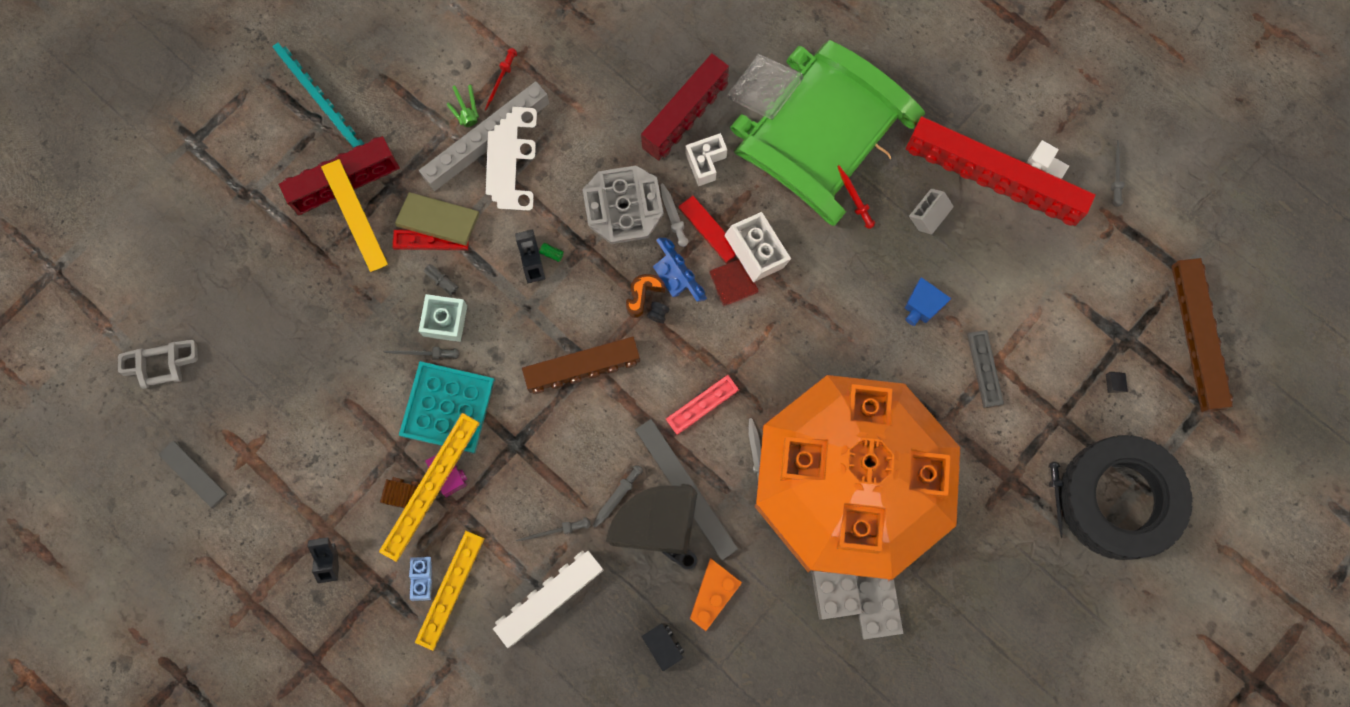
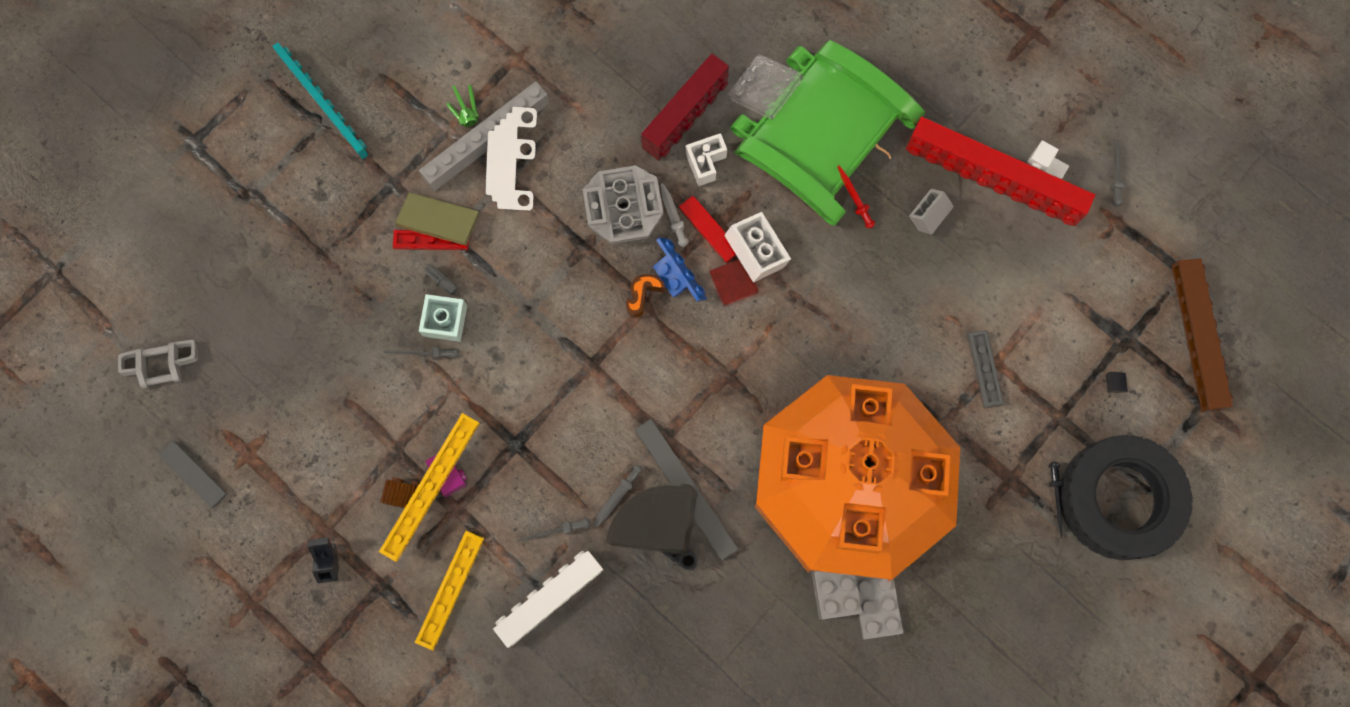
(354, 215): yellow tile -> none
(361, 164): dark red brick -> none
(420, 578): light blue slope -> none
(440, 399): teal plate -> none
(505, 67): red sword -> none
(530, 256): black brick -> none
(547, 248): green piece -> none
(580, 365): reddish brown brick -> none
(658, 312): black wheel -> none
(663, 647): black brick -> none
(702, 405): coral tile -> none
(713, 595): orange wing -> none
(755, 446): light grey sword -> none
(925, 302): blue torso -> none

